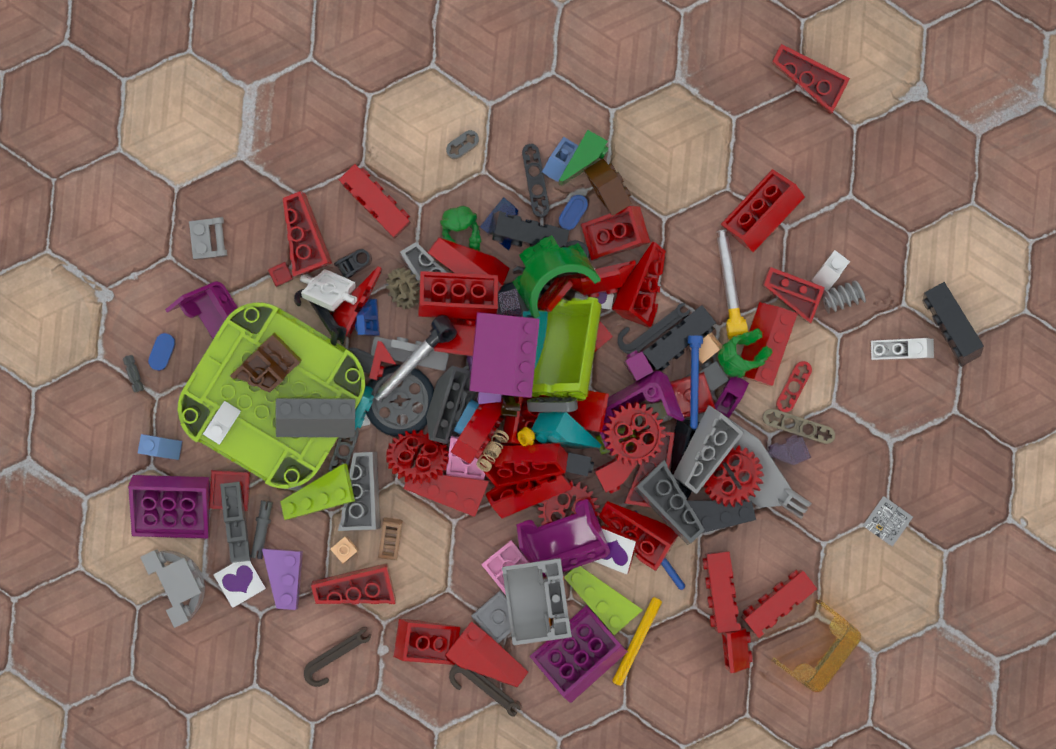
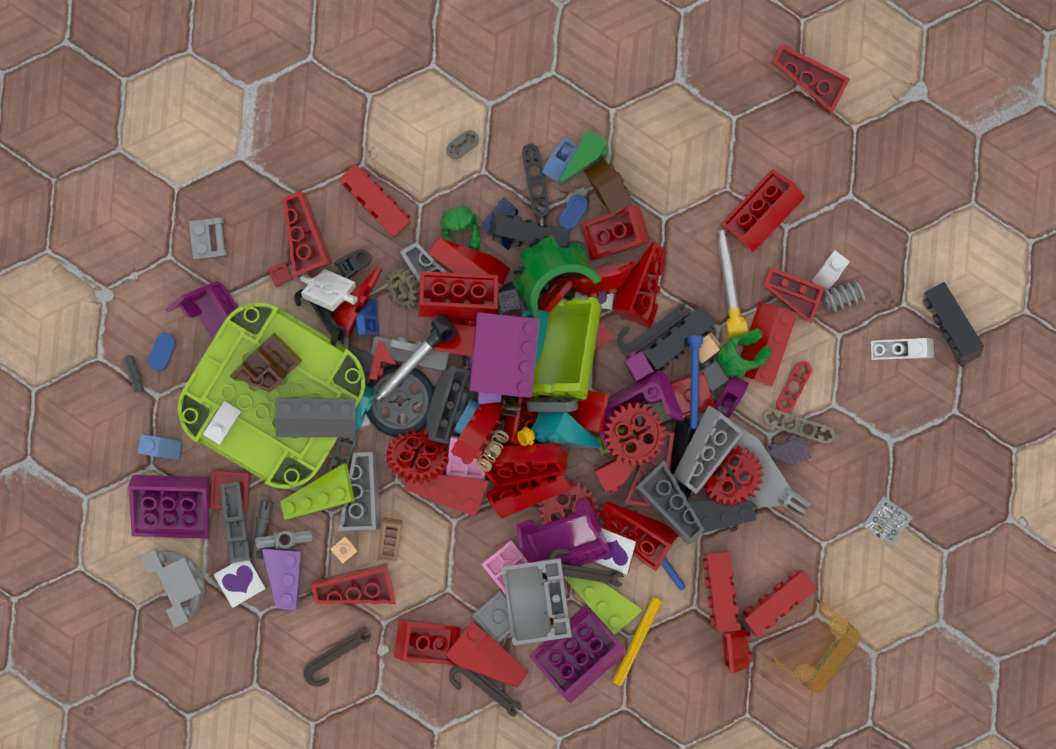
(293, 538): none -> light grey axle
(579, 464): black brick -> none
(586, 573): none -> dark brown piece

